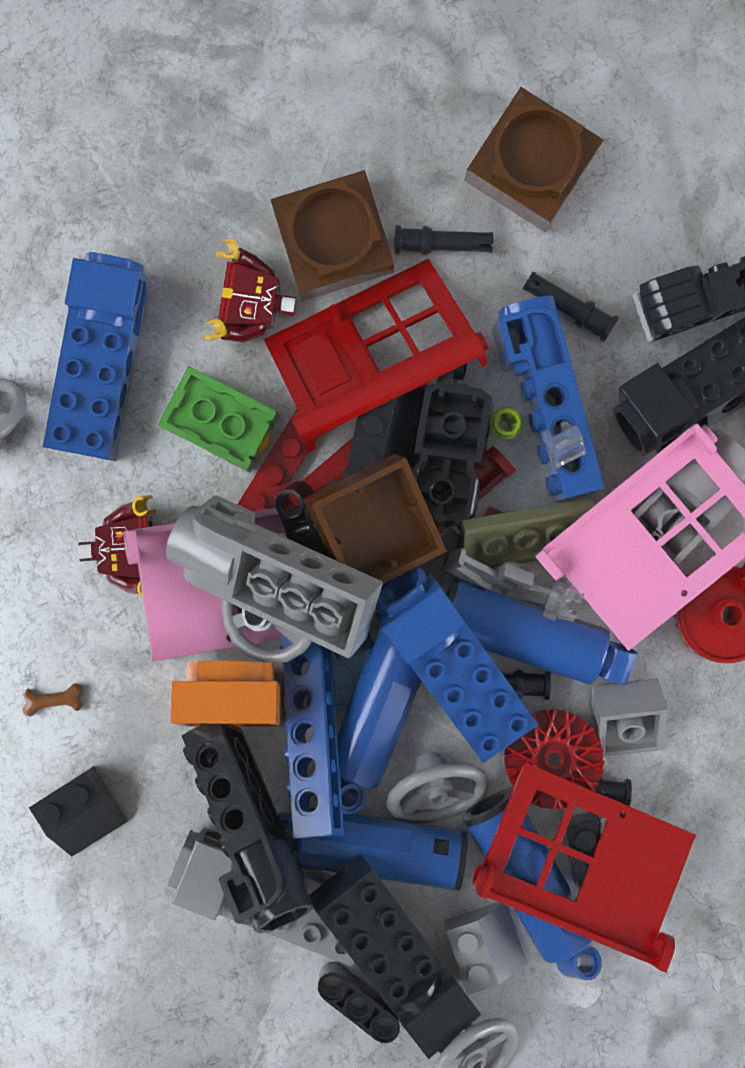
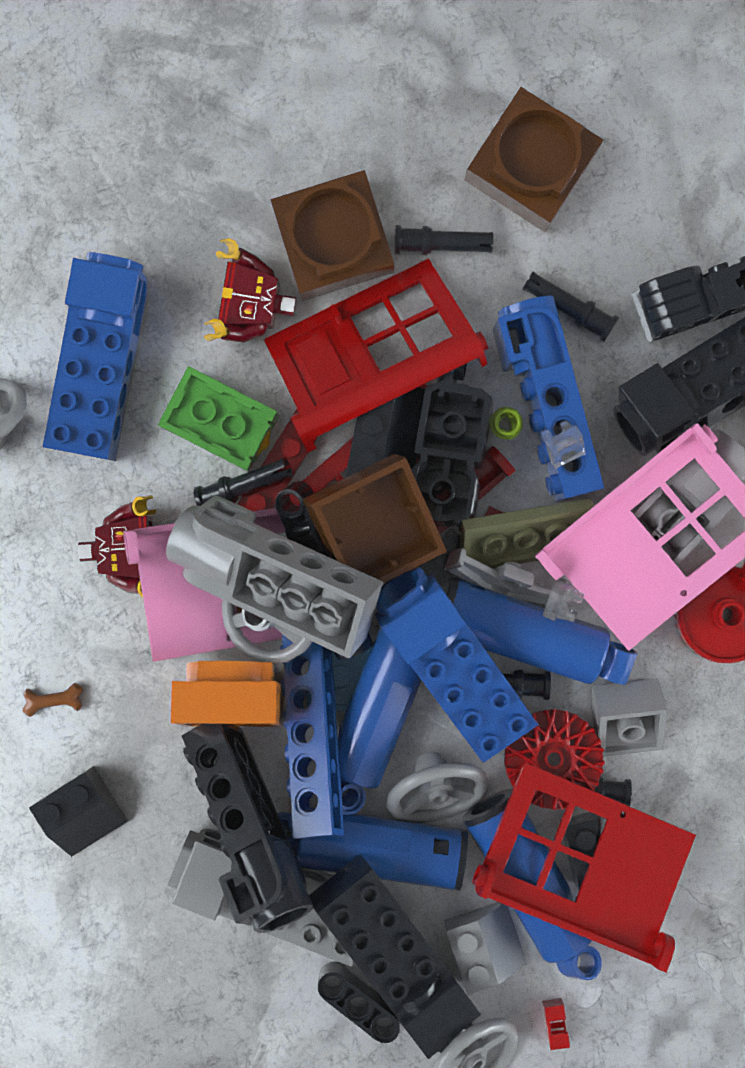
(233, 488): none -> black pin
(555, 1024): none -> red piece

